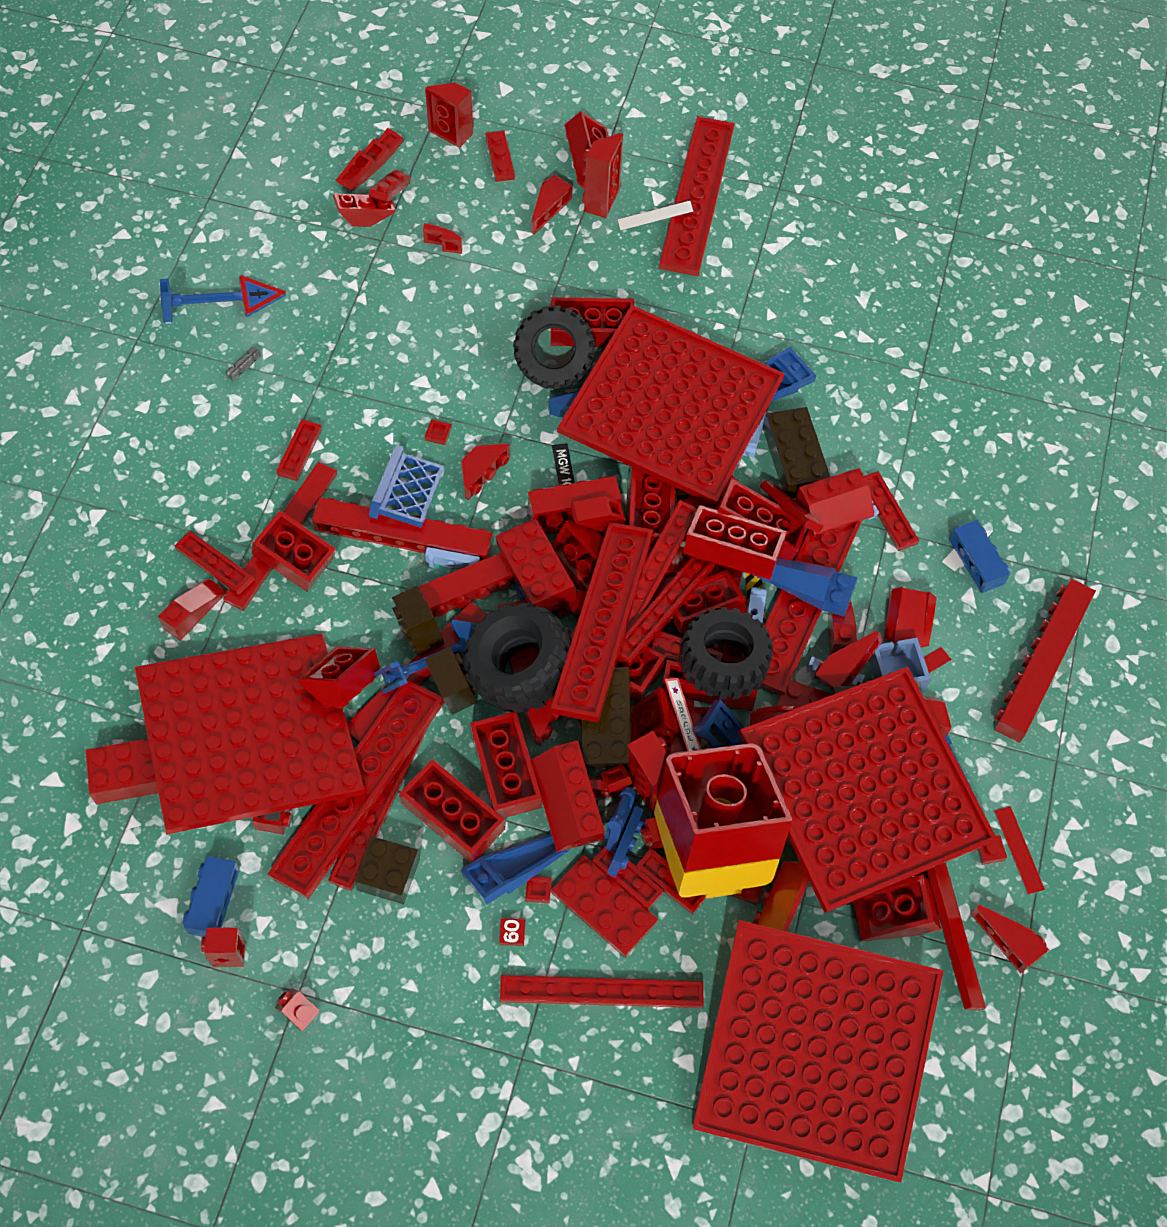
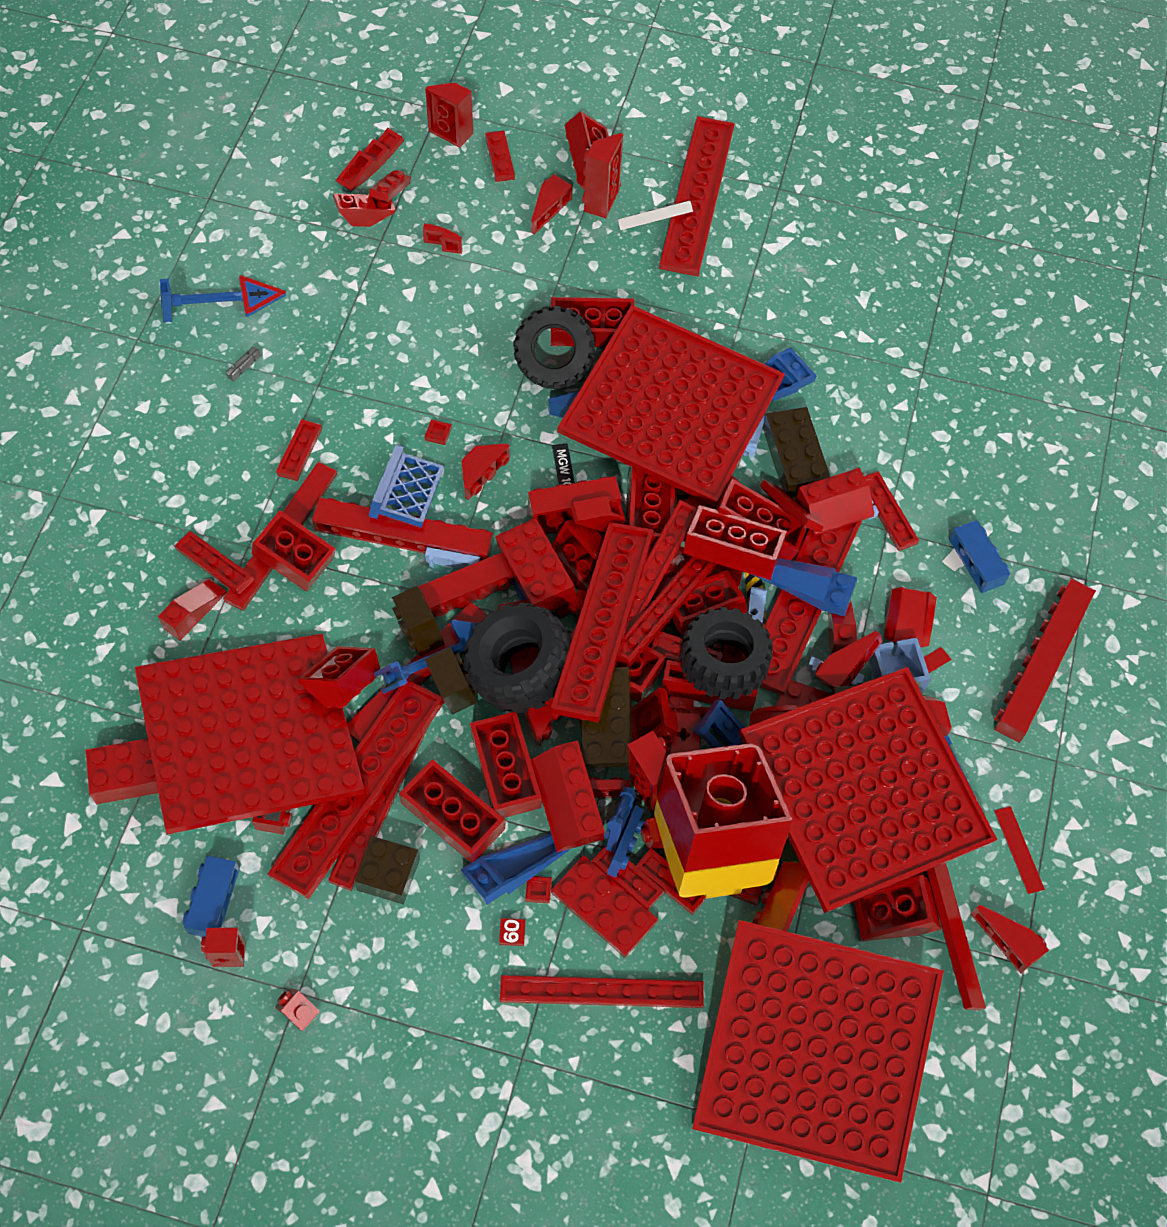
(616, 778): red plate -> none
(682, 714): sticker -> none
(993, 852): red plate -> none

